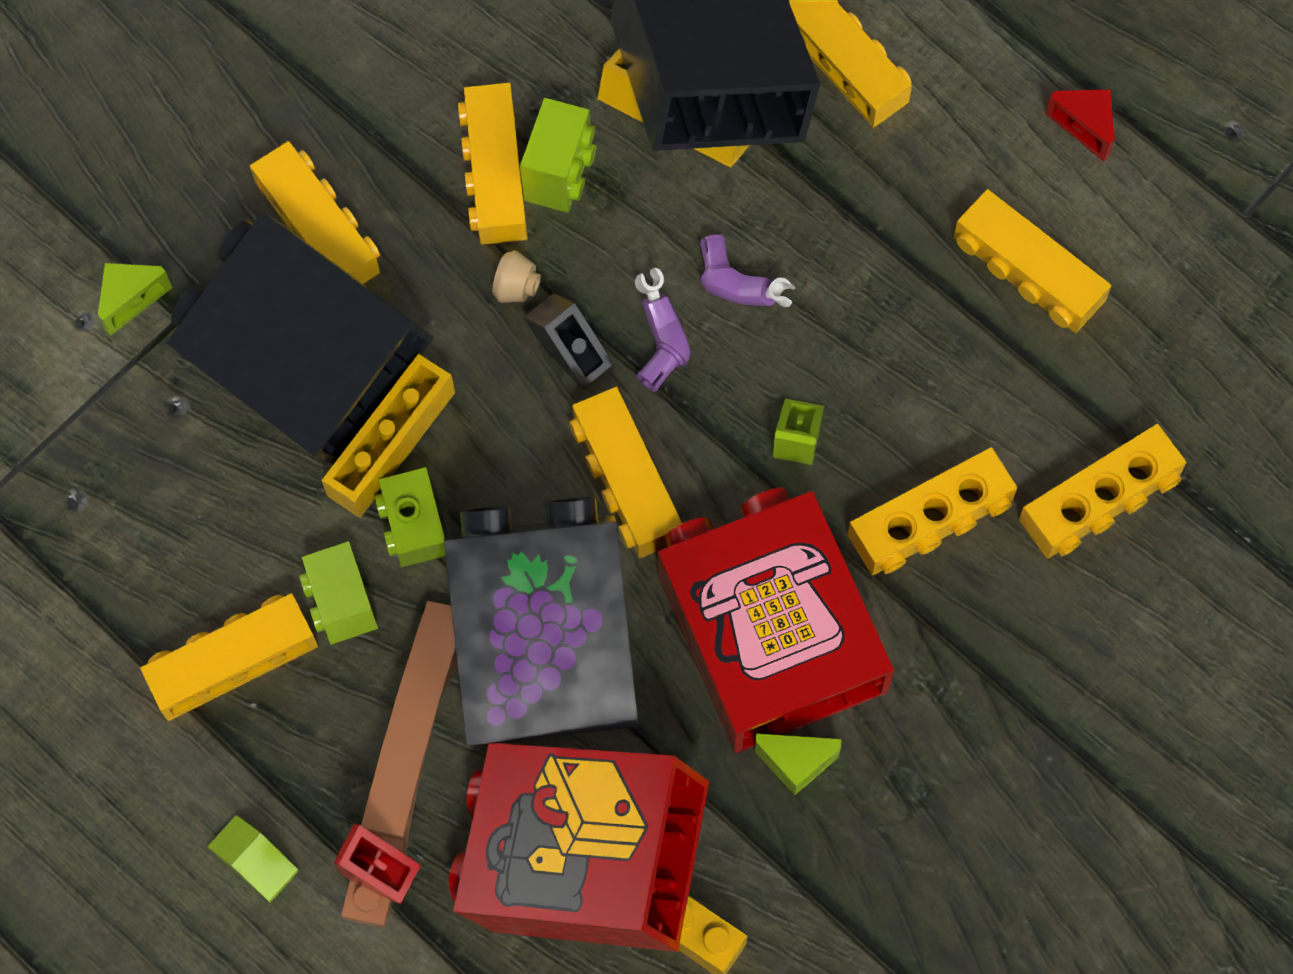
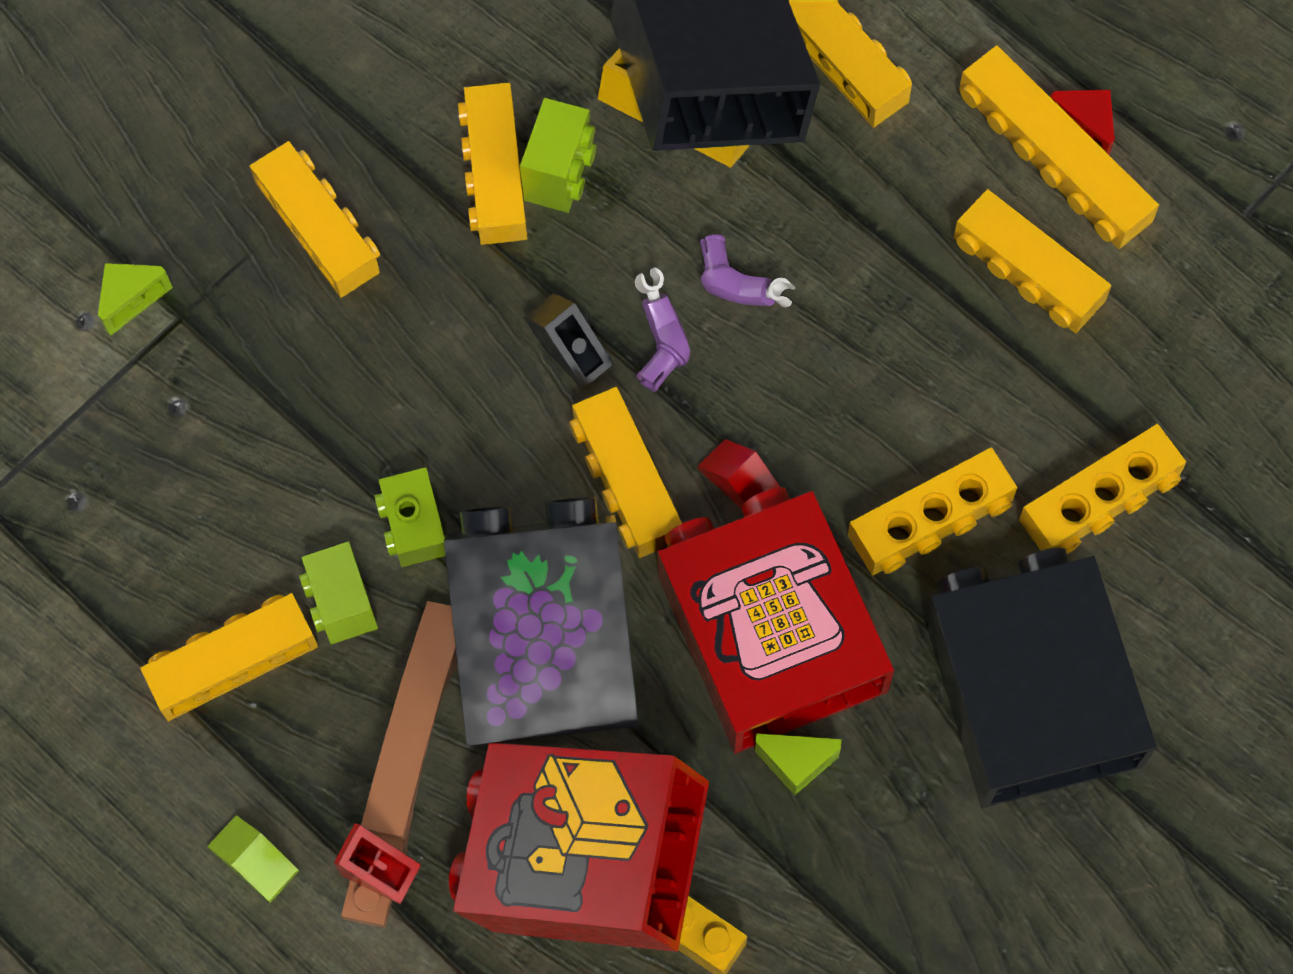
(295, 336): black brick -> none
(389, 435): yellow brick -> none
(515, 278): tan cone -> none
(737, 472): none -> red slope
(798, 431): lime slope -> none
(1037, 677): none -> black brick
(1057, 148): none -> yellow brick

